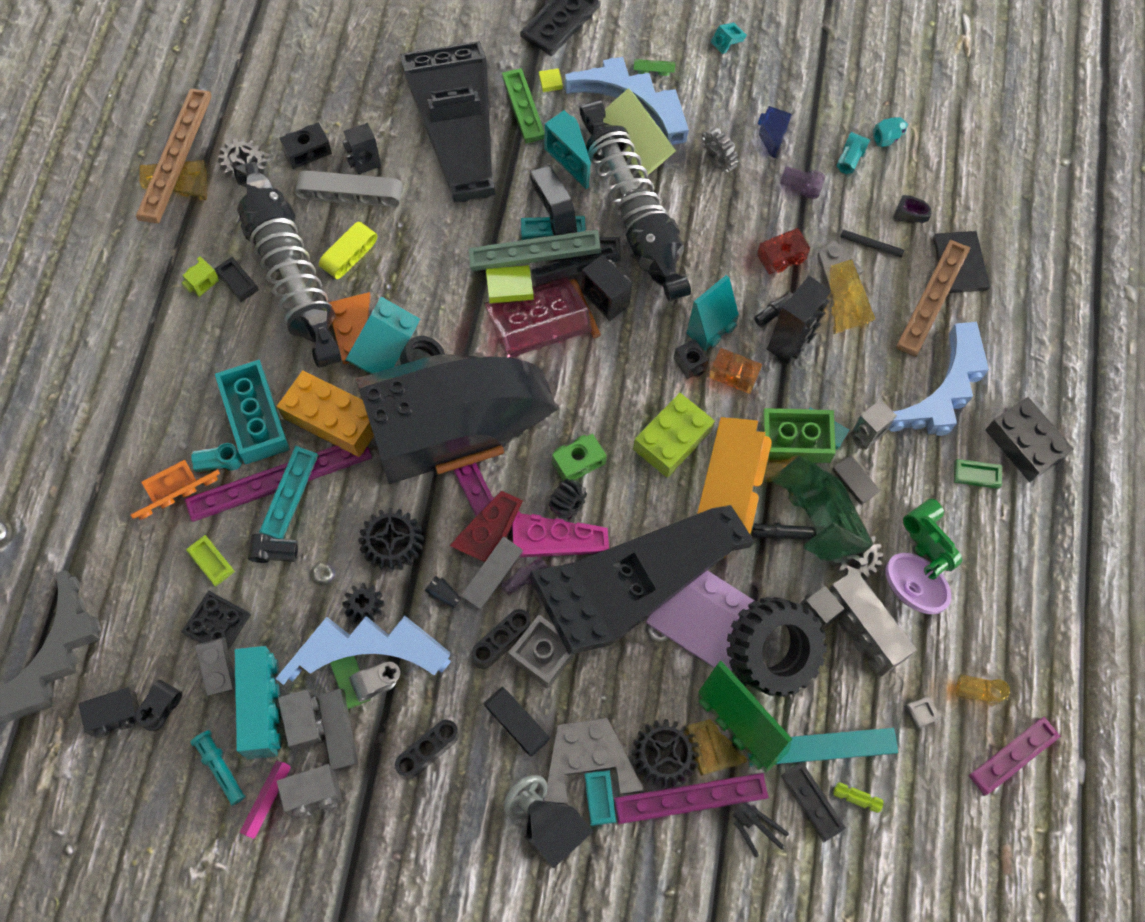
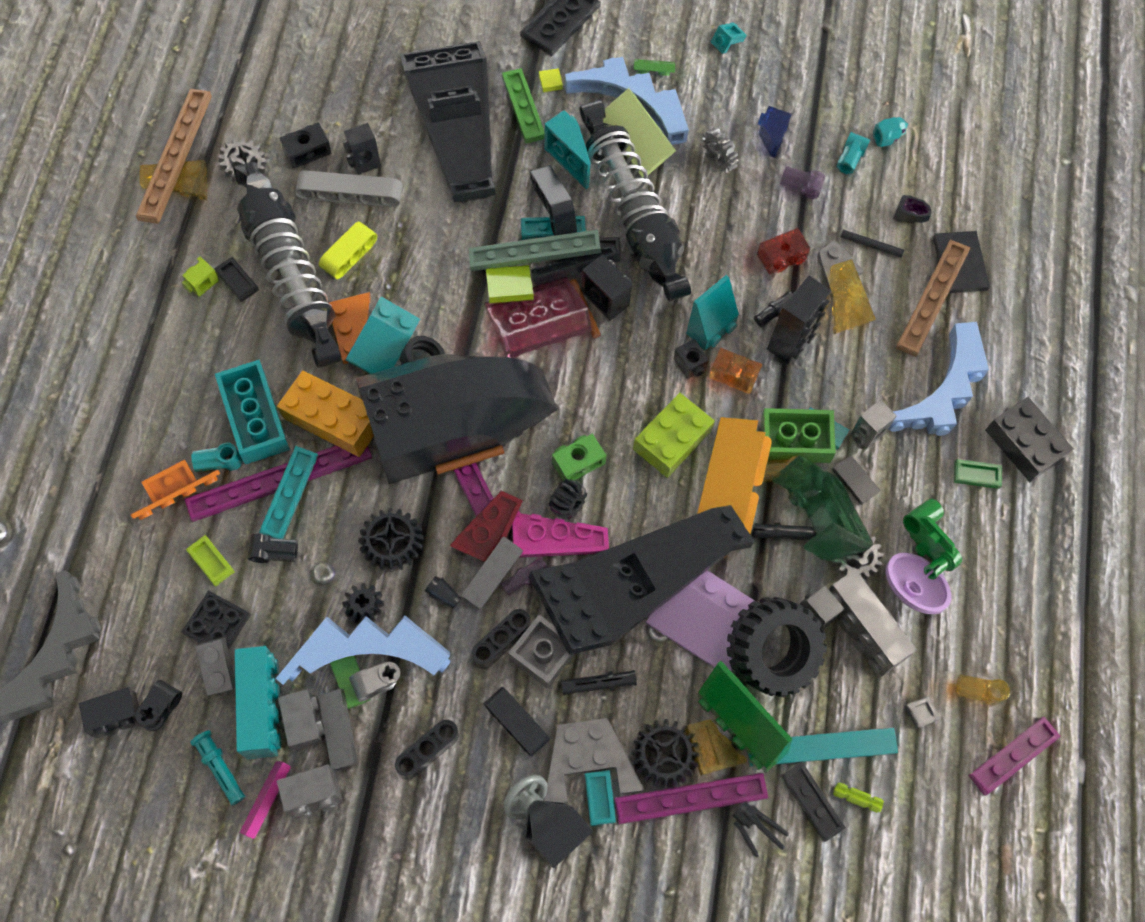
(628, 679): none -> black pin

